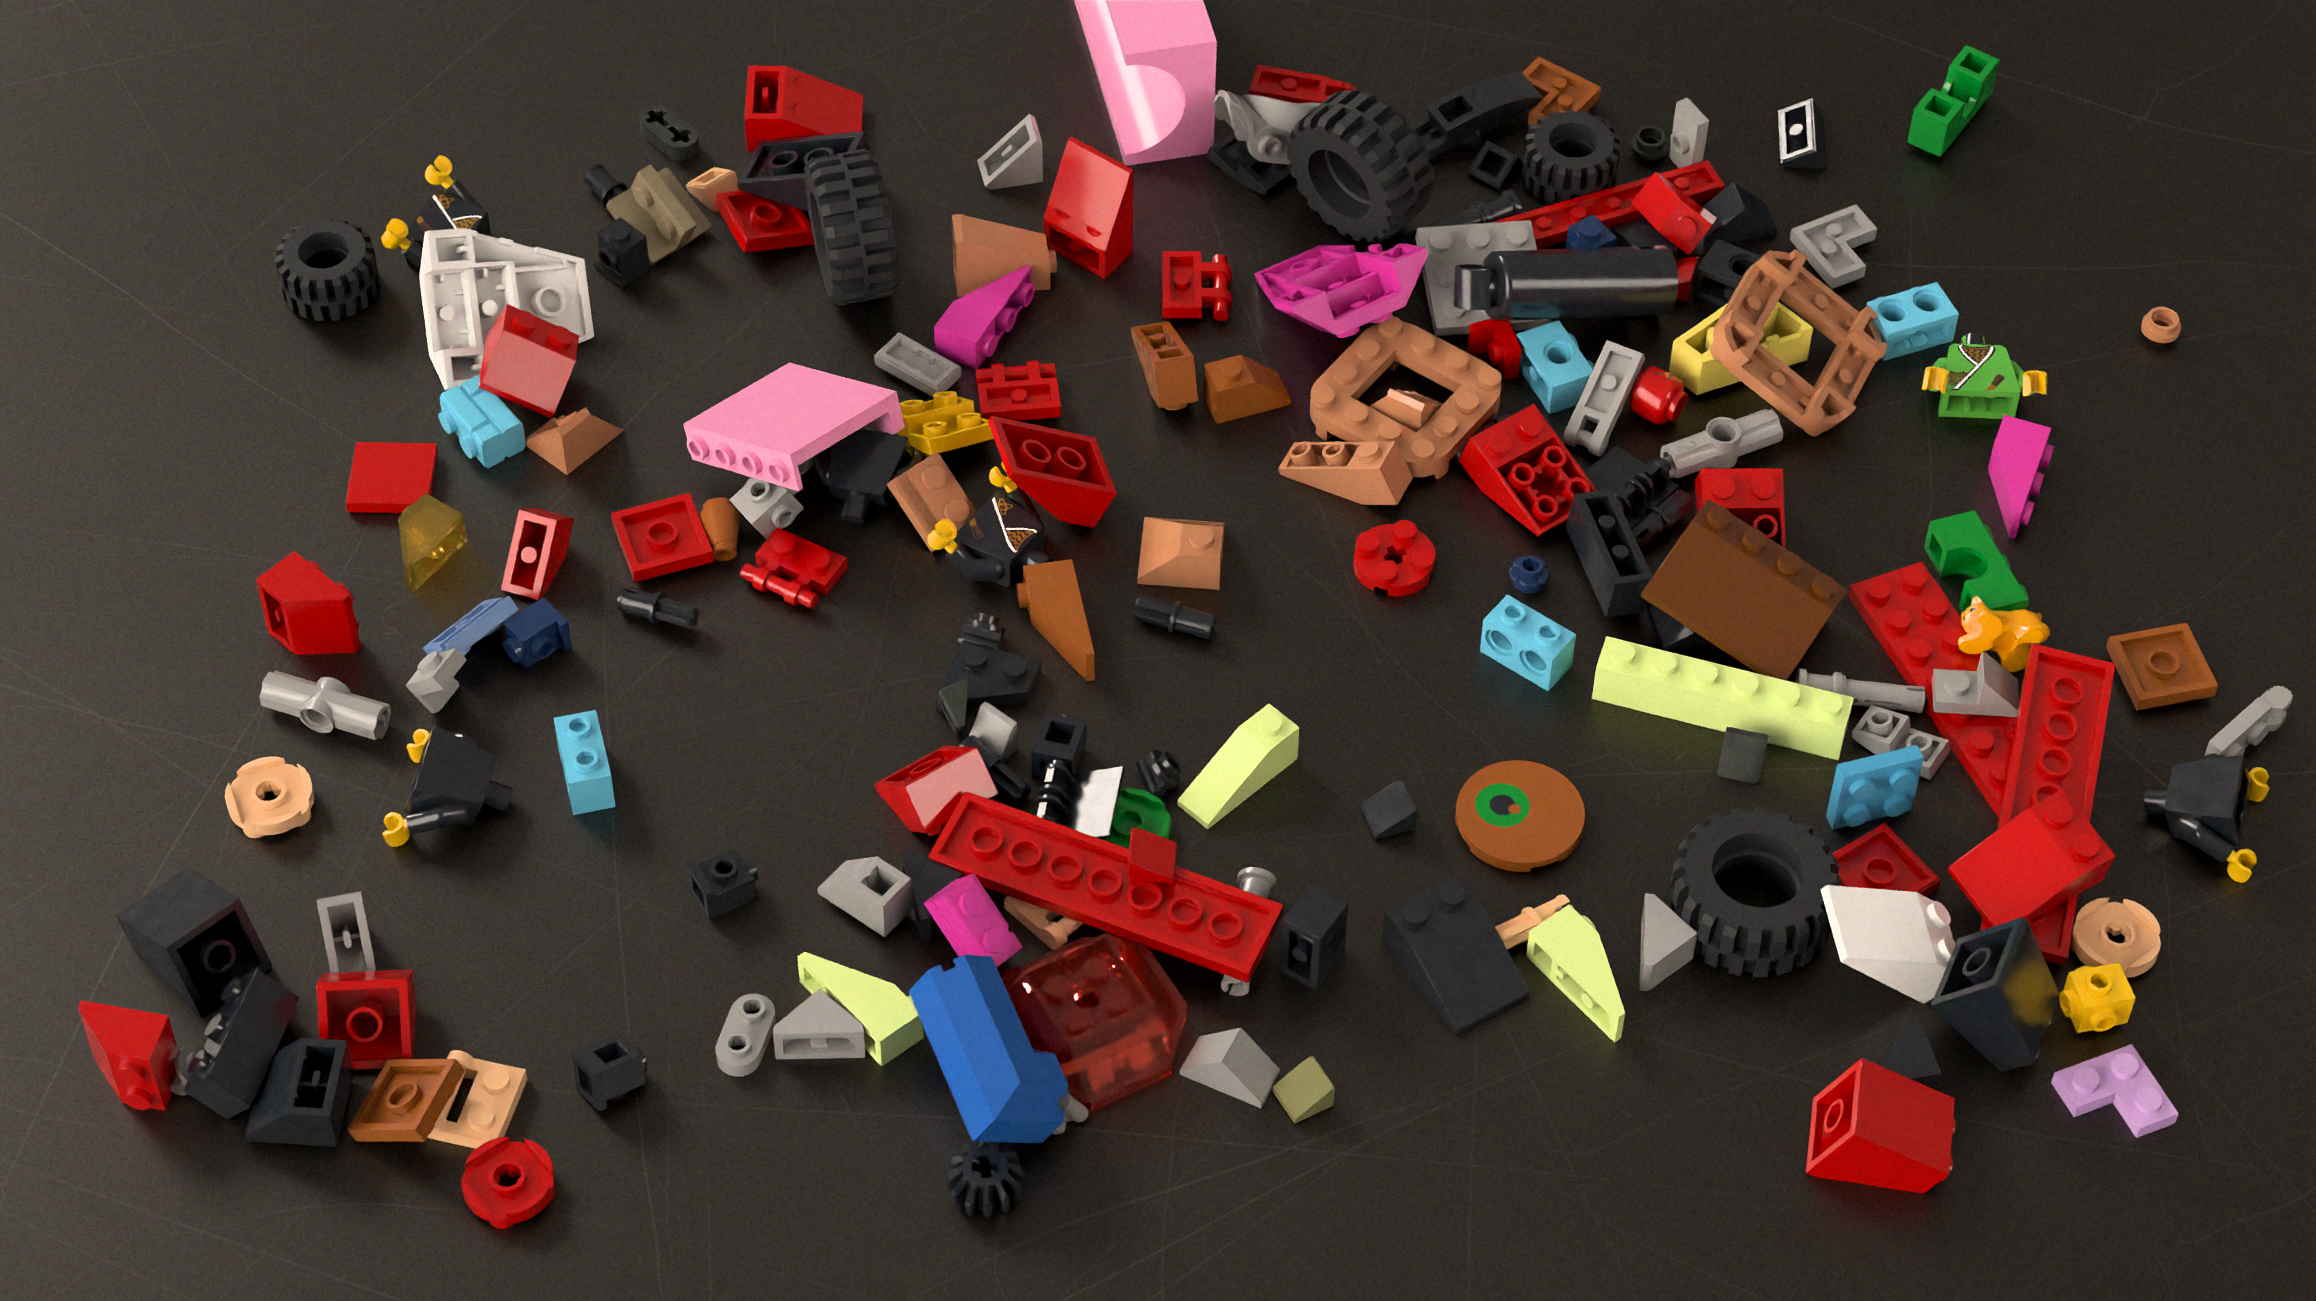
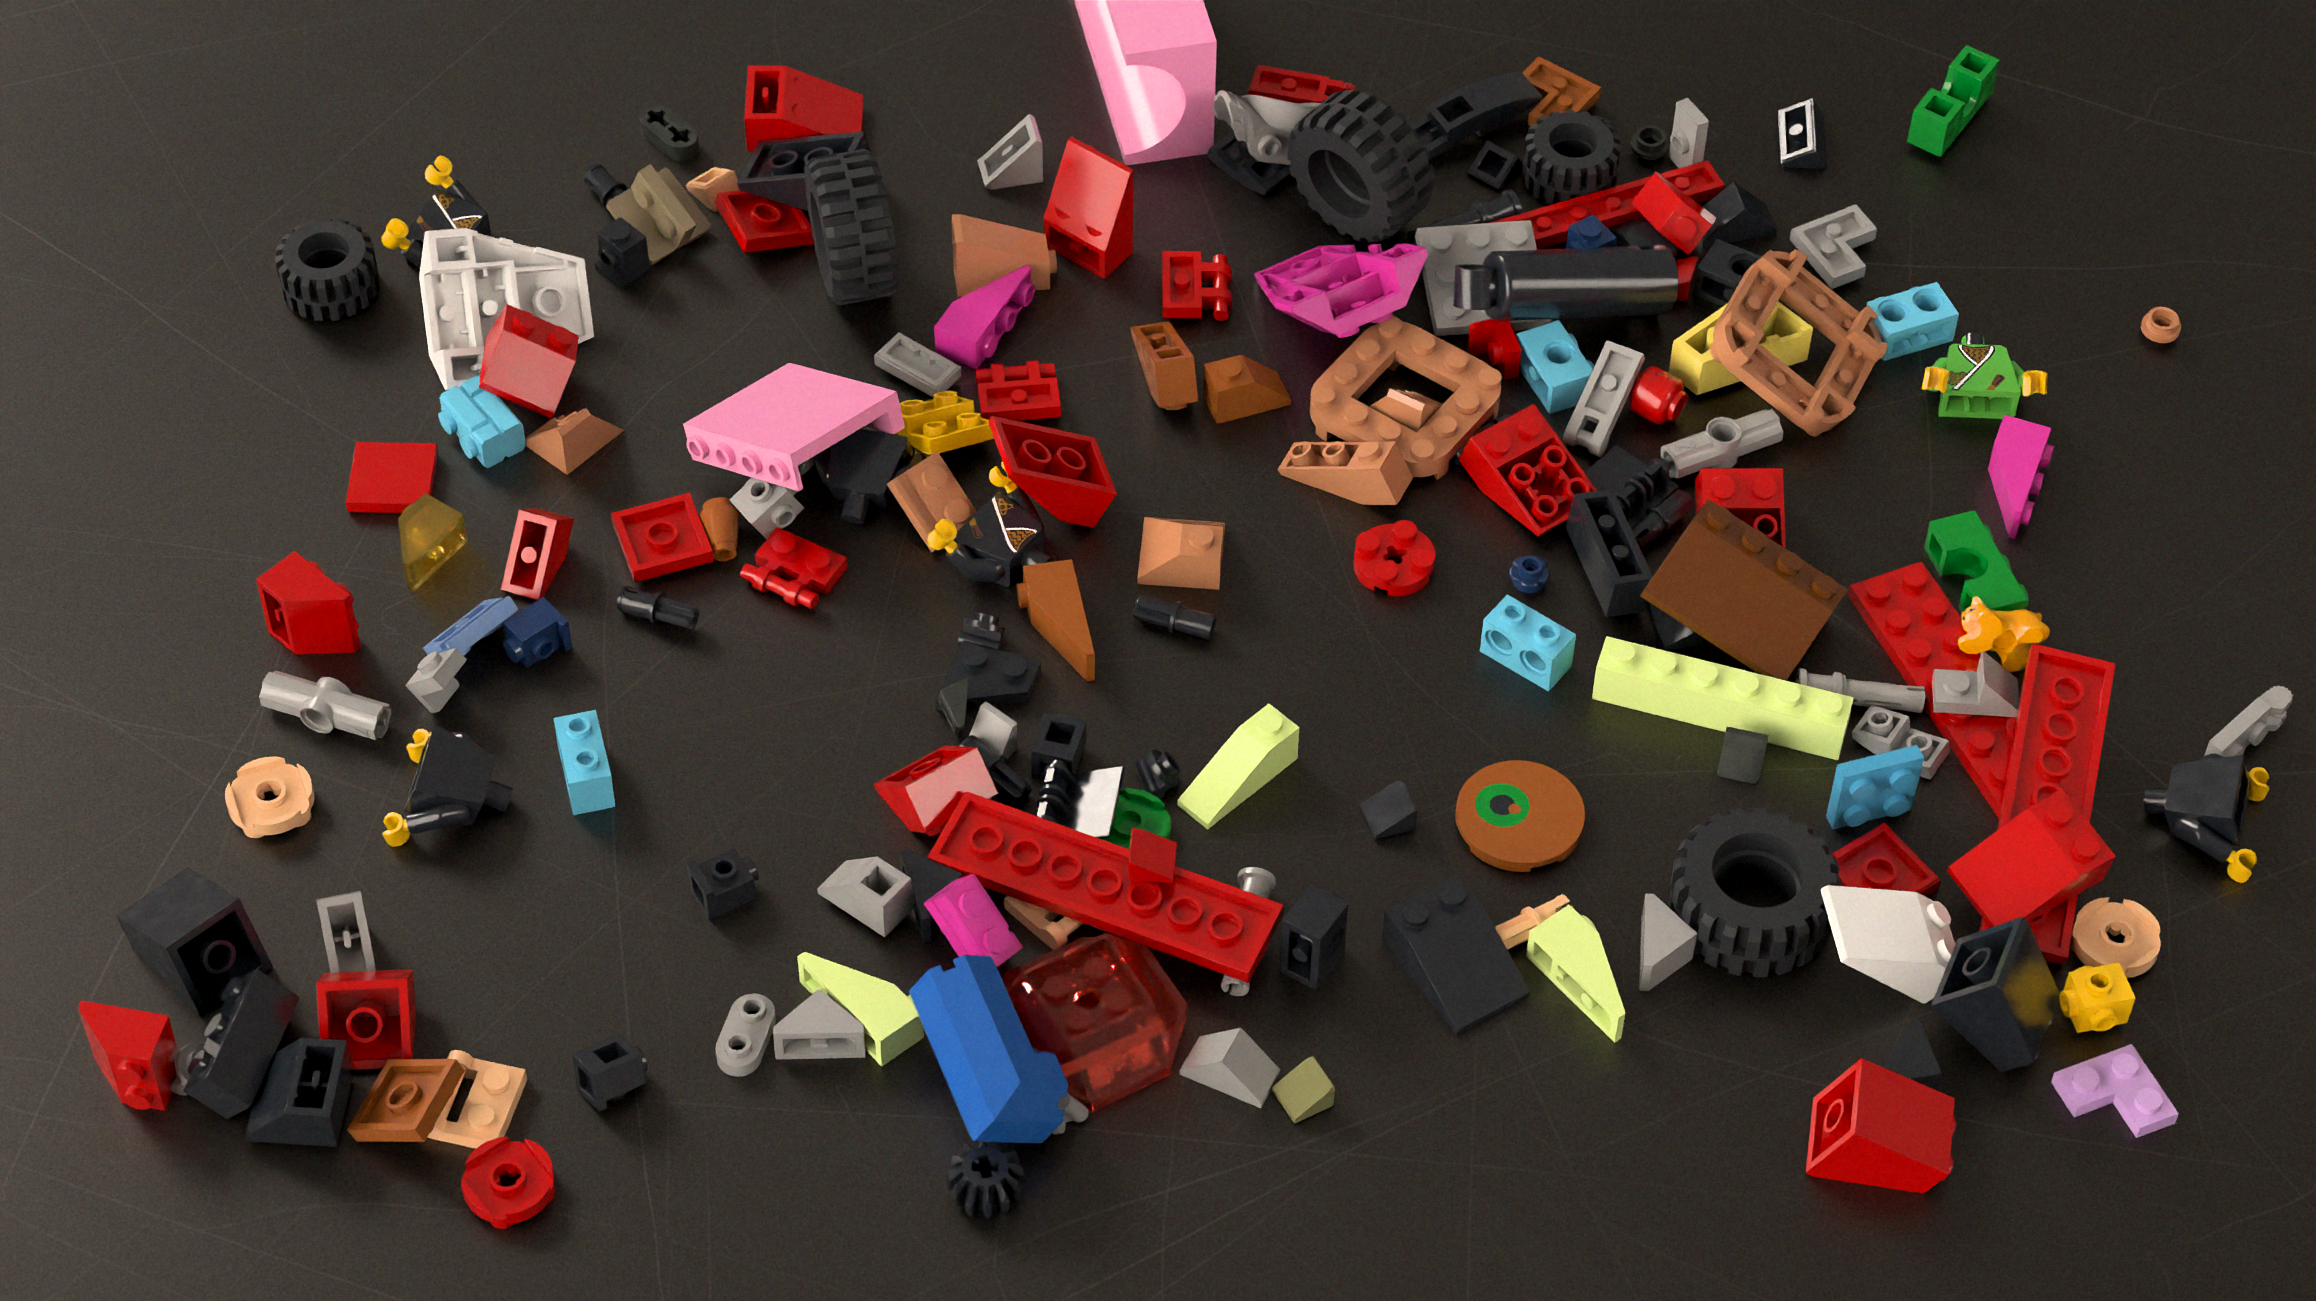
(2161, 666): dark orange plate -> none

